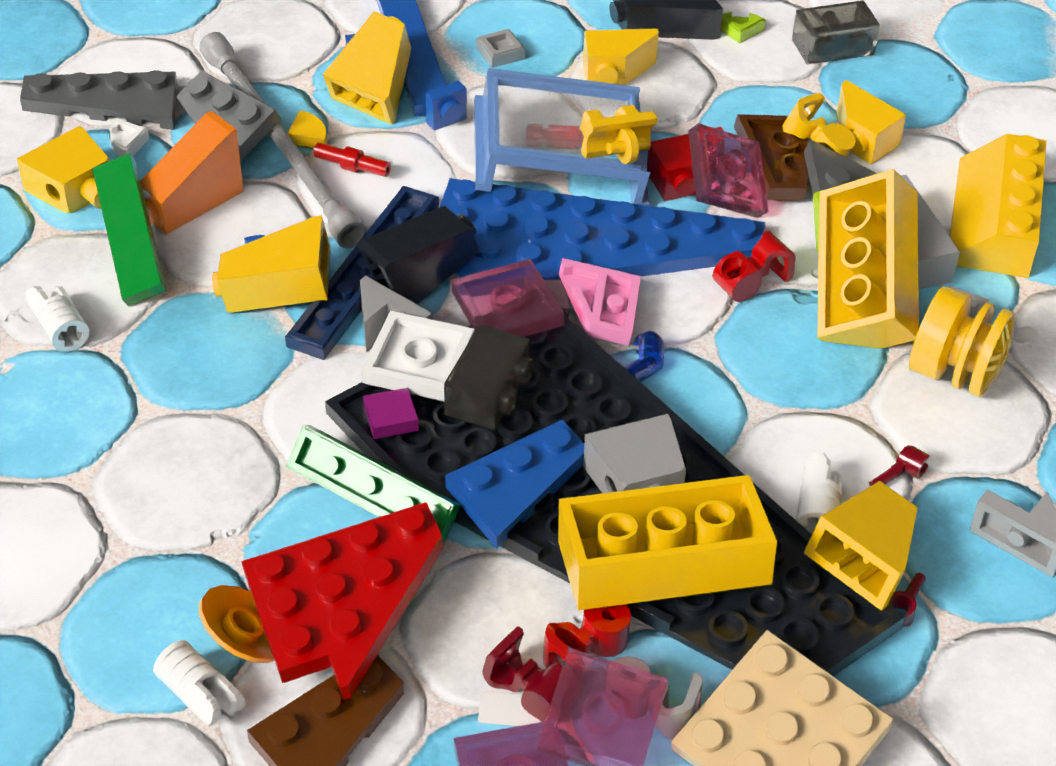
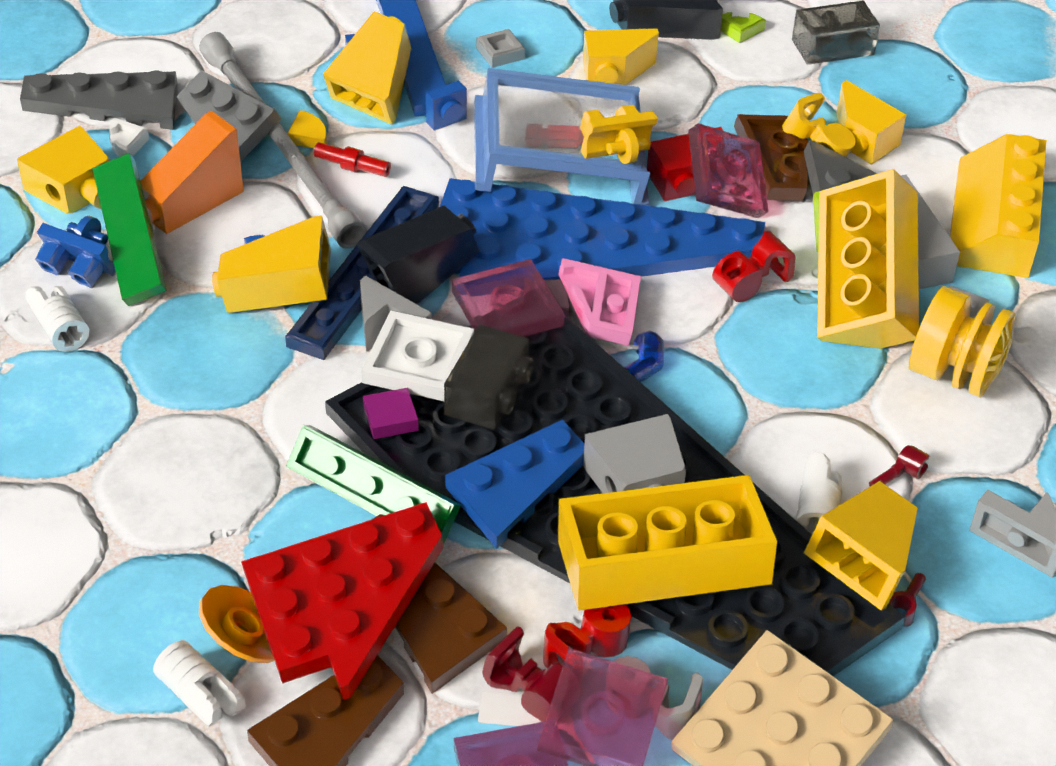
(81, 244): none -> blue hips
(446, 628): none -> reddish brown wing

